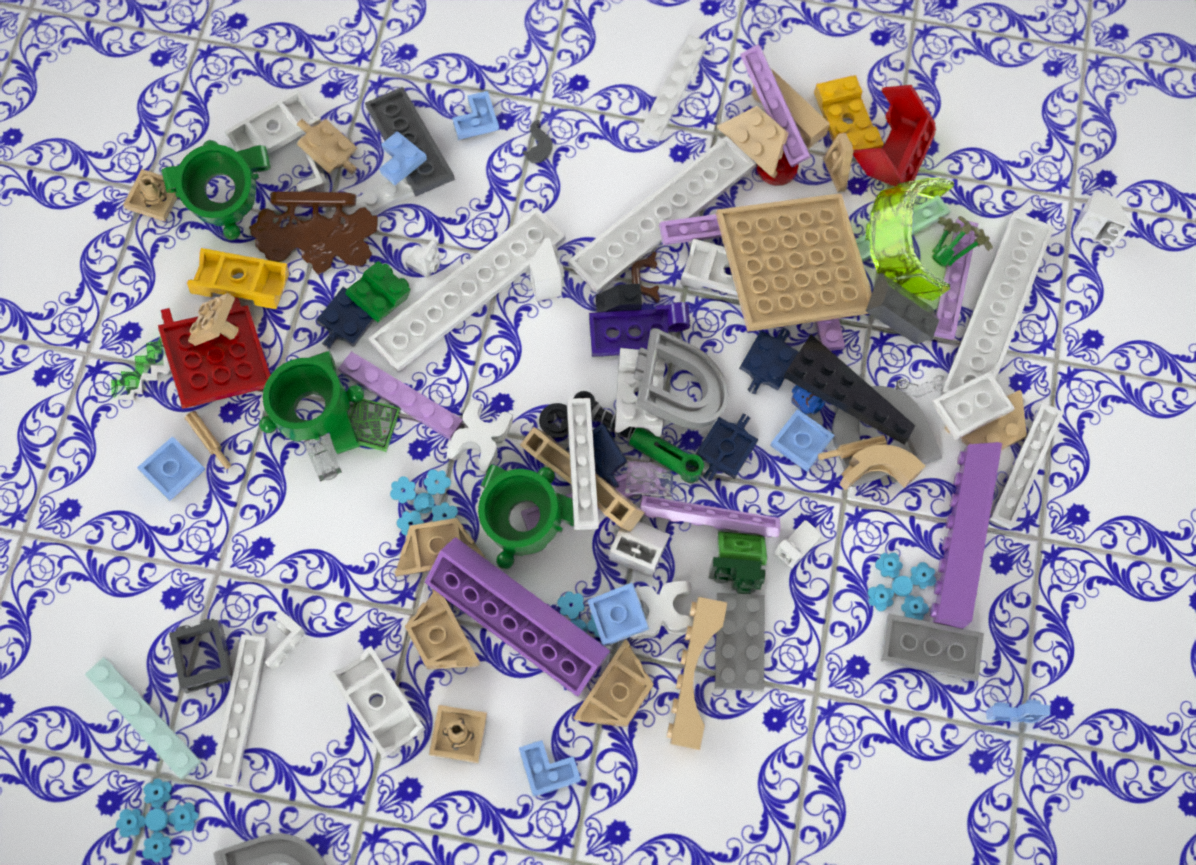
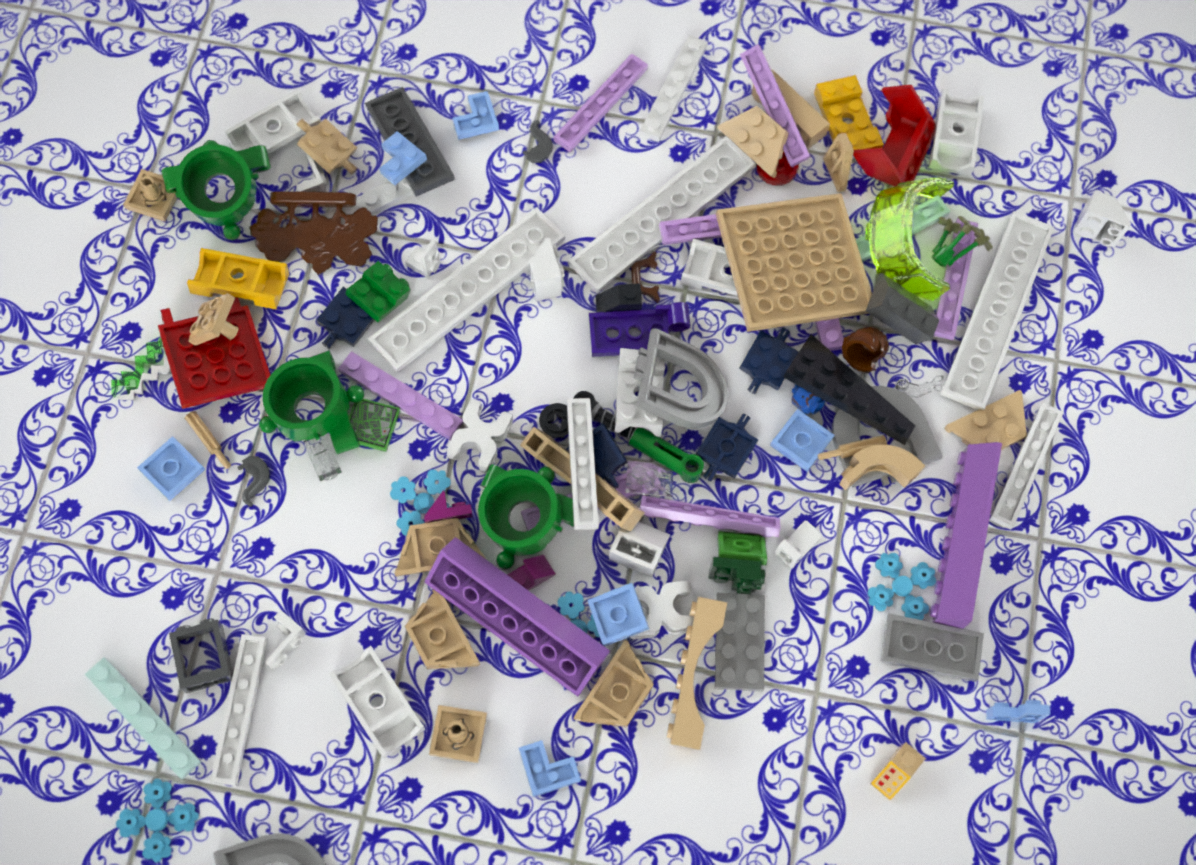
(261, 477): none -> dark grey piece
(440, 511): none -> magenta slope
(533, 572): none -> magenta slope
(600, 102): none -> lavender plate
(865, 348): none -> reddish brown helmet
(897, 771): none -> tan slope
(954, 150): none -> white piece
(972, 405): white tile -> none

